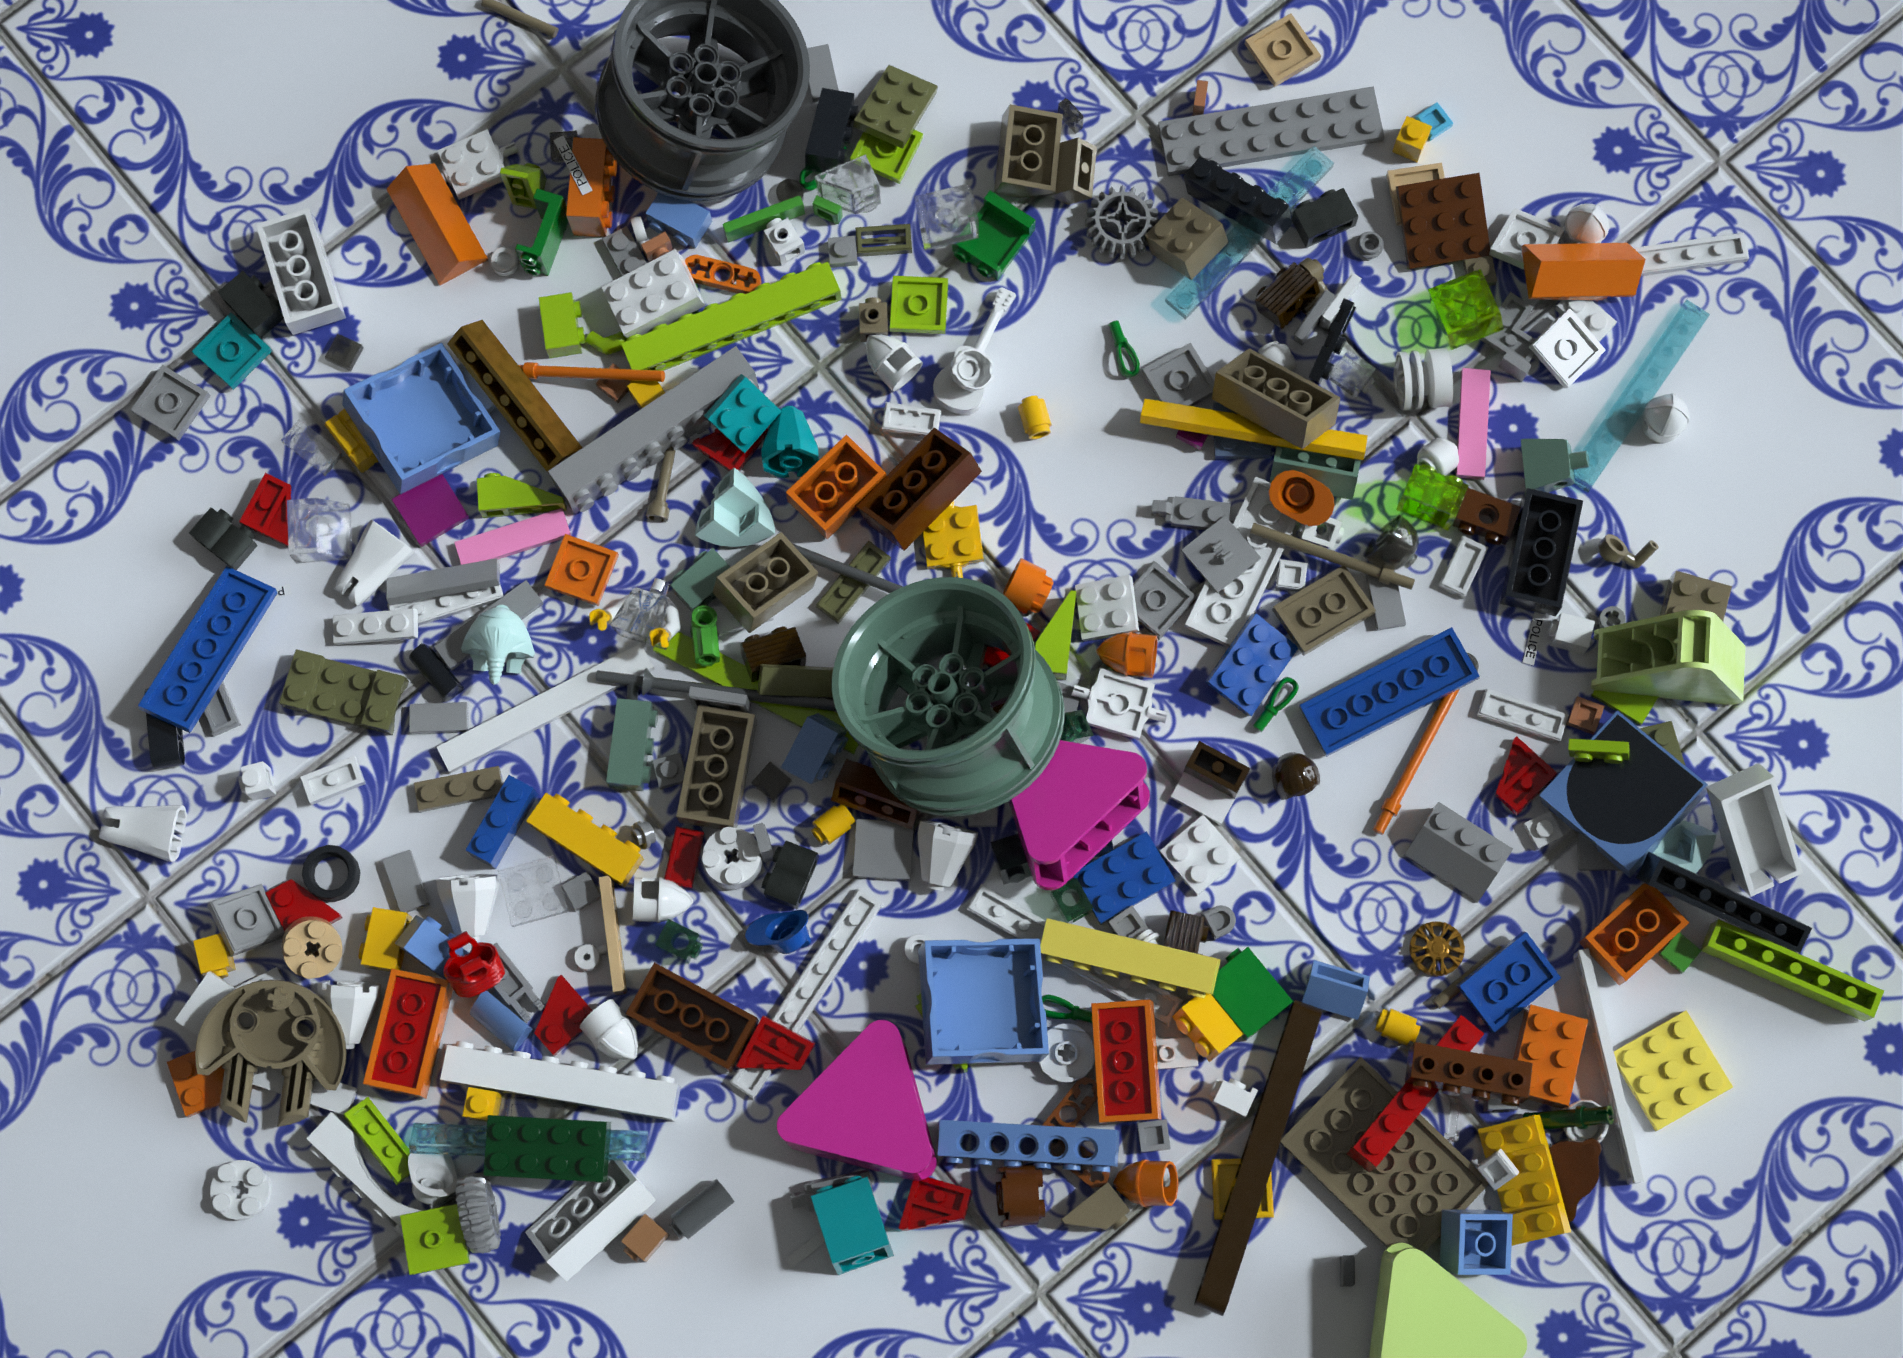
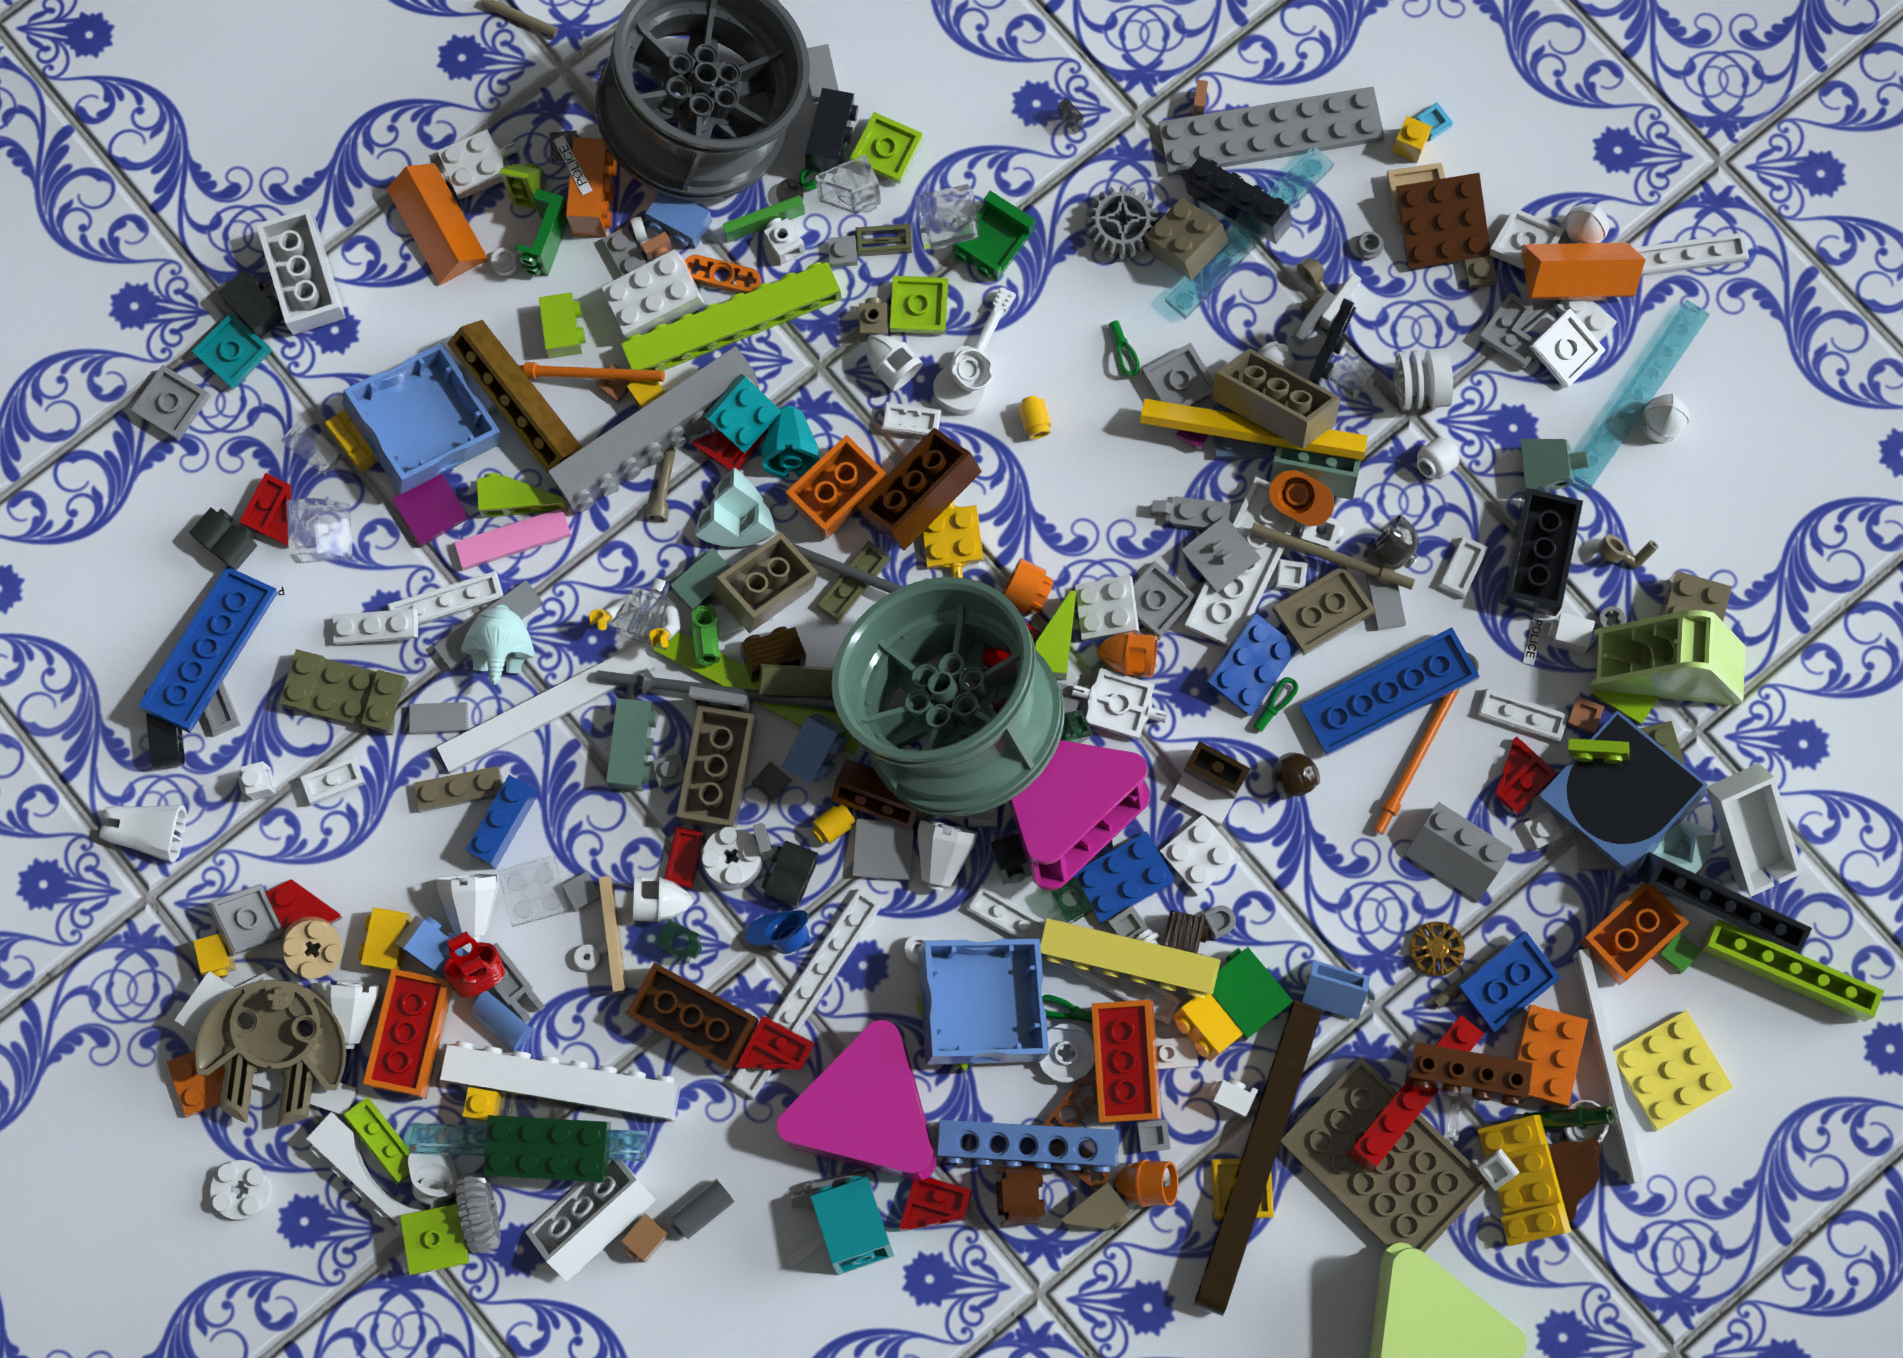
(309, 870): black tyre -> none
(344, 352): clear smoke tile -> none
(371, 563): white piece -> none
(406, 881): light grey tile -> none
(435, 672): black brick -> none
(443, 581): light grey tile -> none
(561, 1017): red wing -> none
(581, 570): orange plate -> none
(585, 839): yellow brick -> none
(608, 344): lime arm -> none
(611, 1031): white helmet -> none
(643, 834): light grey plate -> none
(827, 210): bright green tile -> none
(895, 106): olive plate -> none
(1028, 152): dark tan slope -> none
(1075, 171): dark tan brick -> none
(1282, 50): tan plate -> none
(1287, 295): dark brown brick -> none
(1324, 217): pearl dark grey brick -> none
(1347, 1271): dark grey tile -> none
(1397, 1026): yellow brick -> none
(1432, 496): clear neon green brick -> none
(1465, 309): clear neon green brick -> none
(1473, 423): bright pink tile -> none
(1476, 1242): medium blue brick -> none
(1495, 1105): light grey tile -> none
(1501, 512): reddish brown brick -> none
(1515, 365): light grey tile -> none

